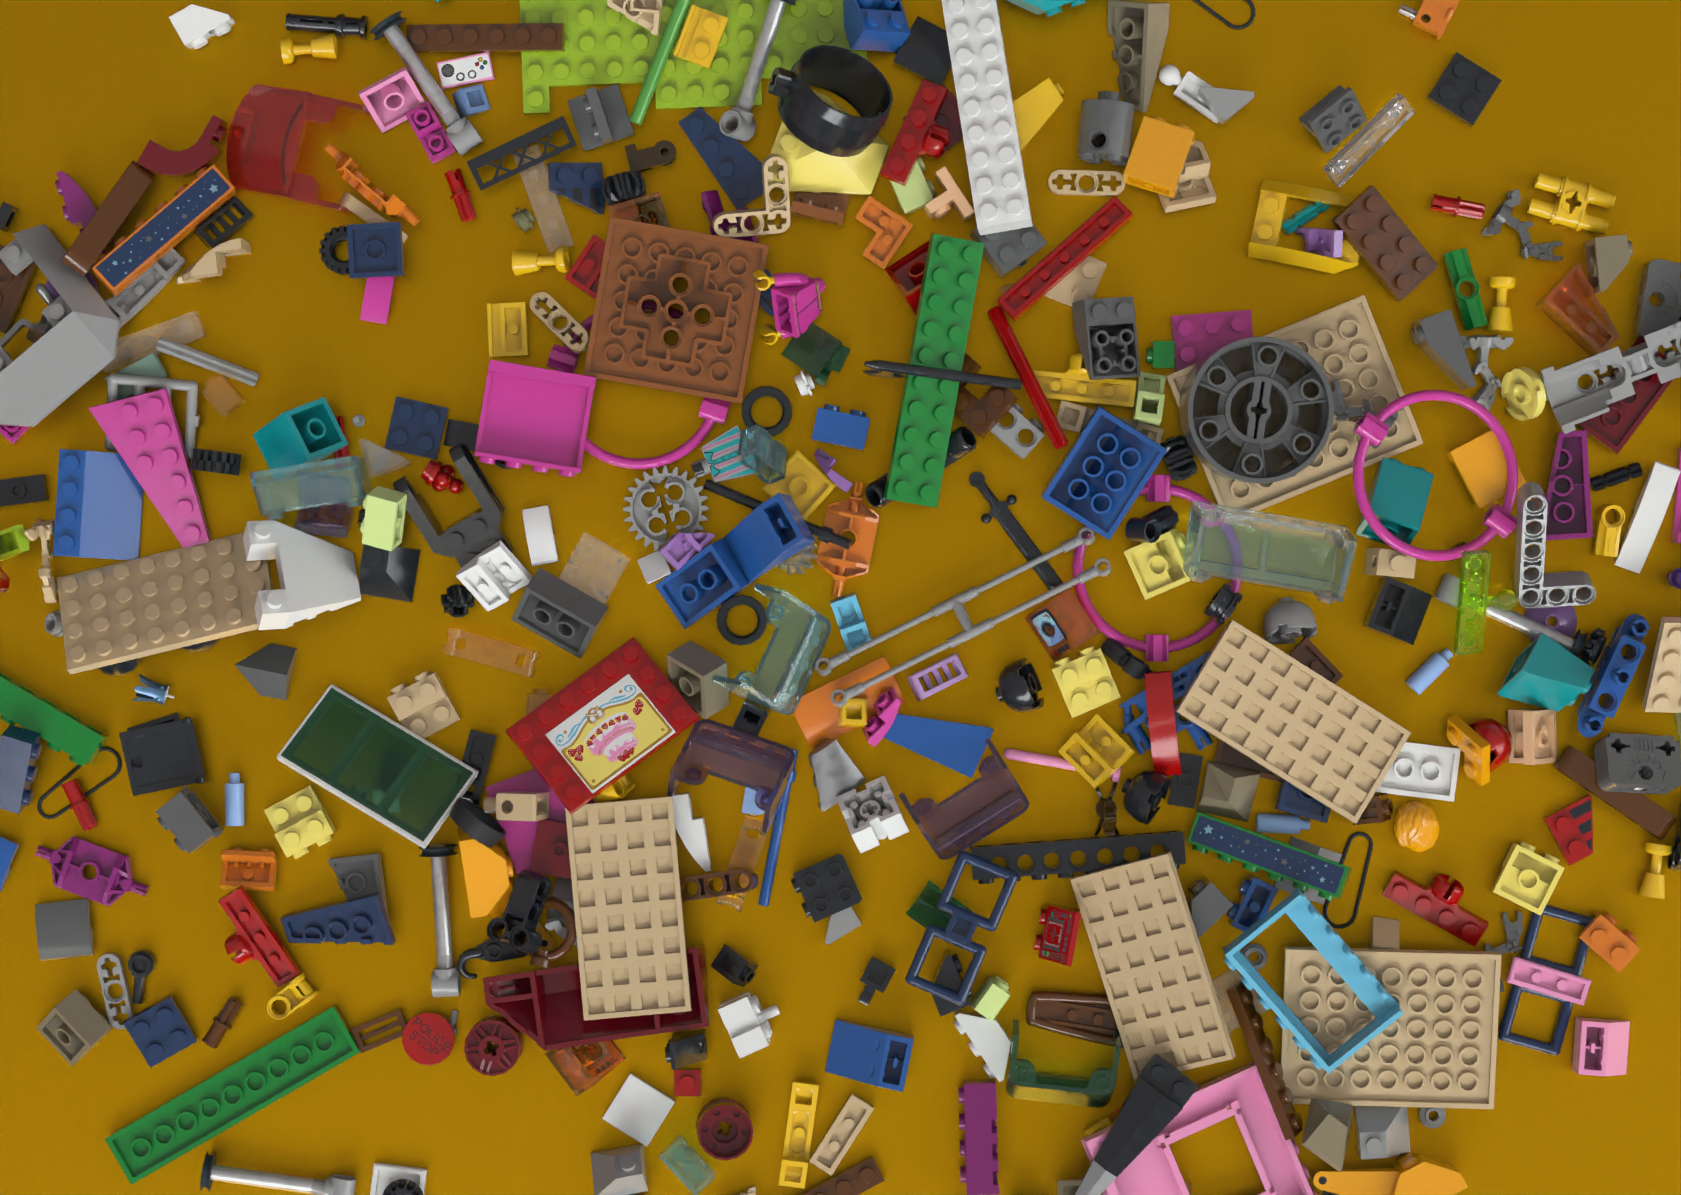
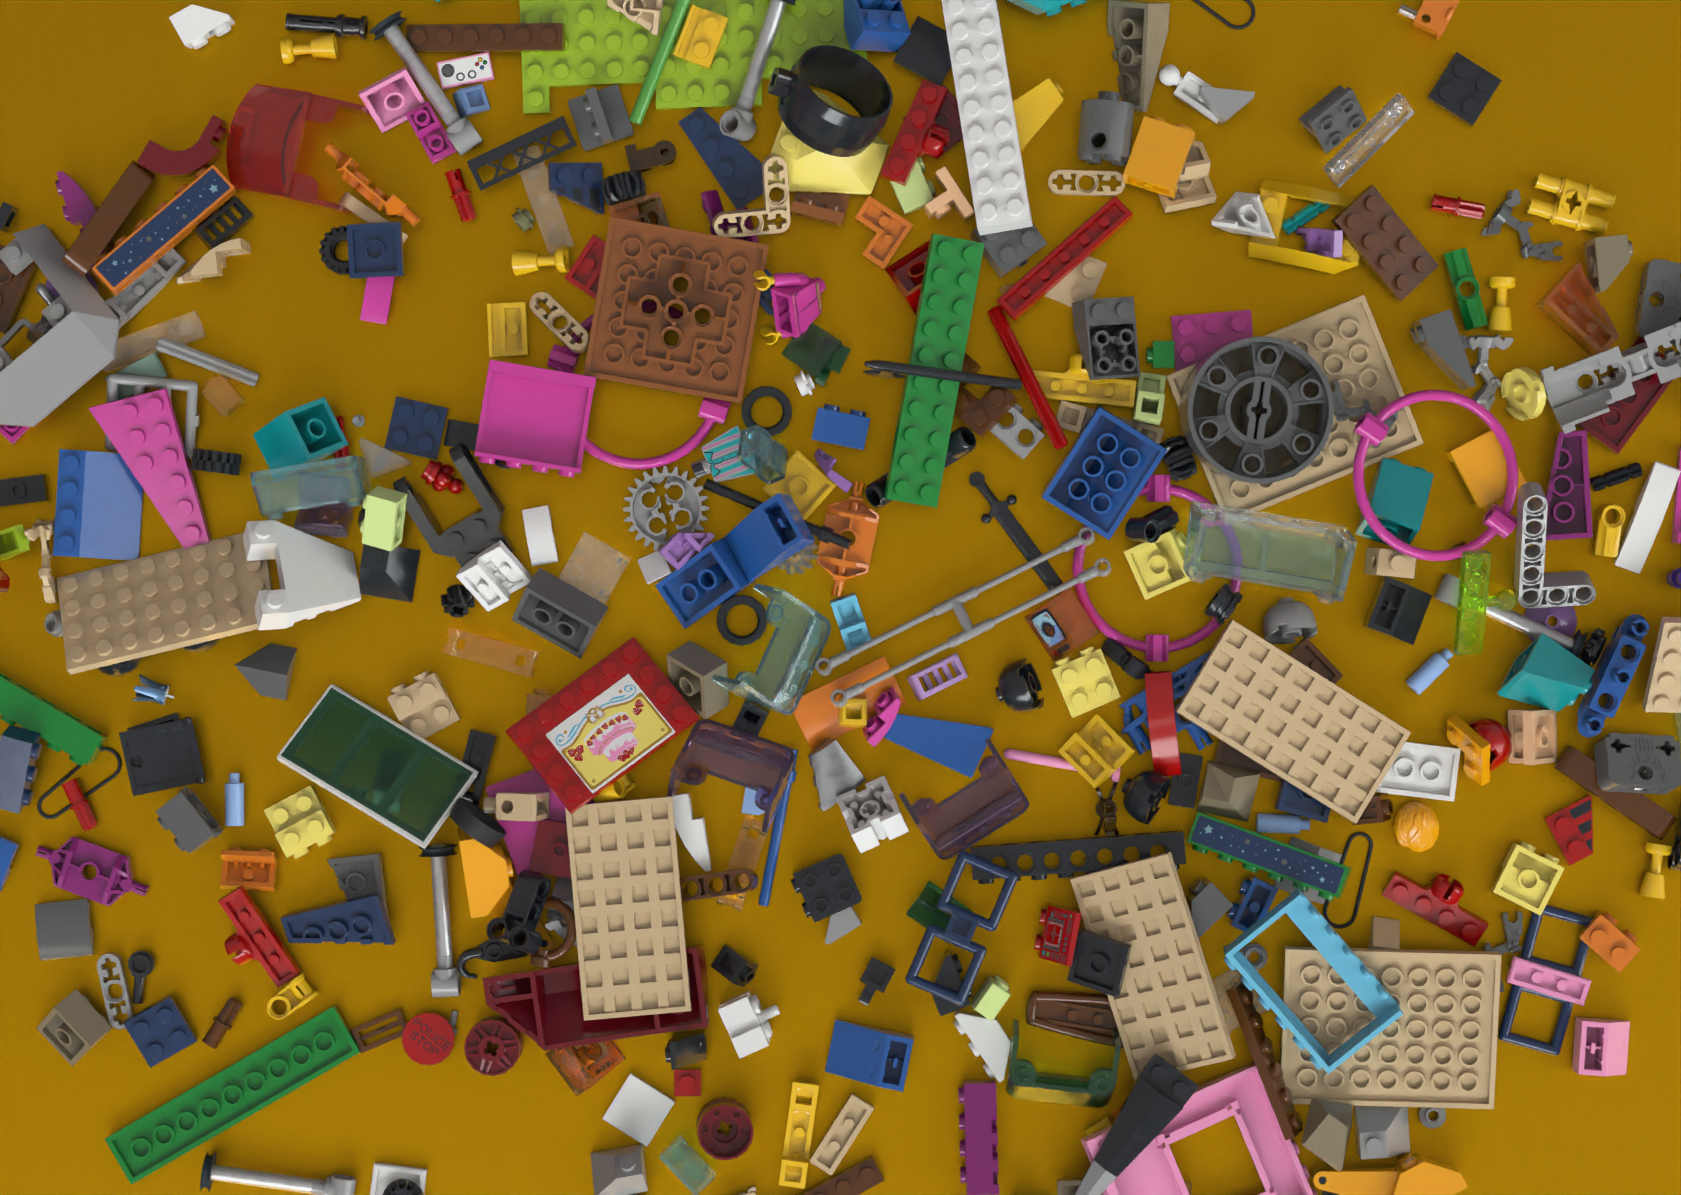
(1099, 962): none -> black plate
(1244, 216): none -> white slope

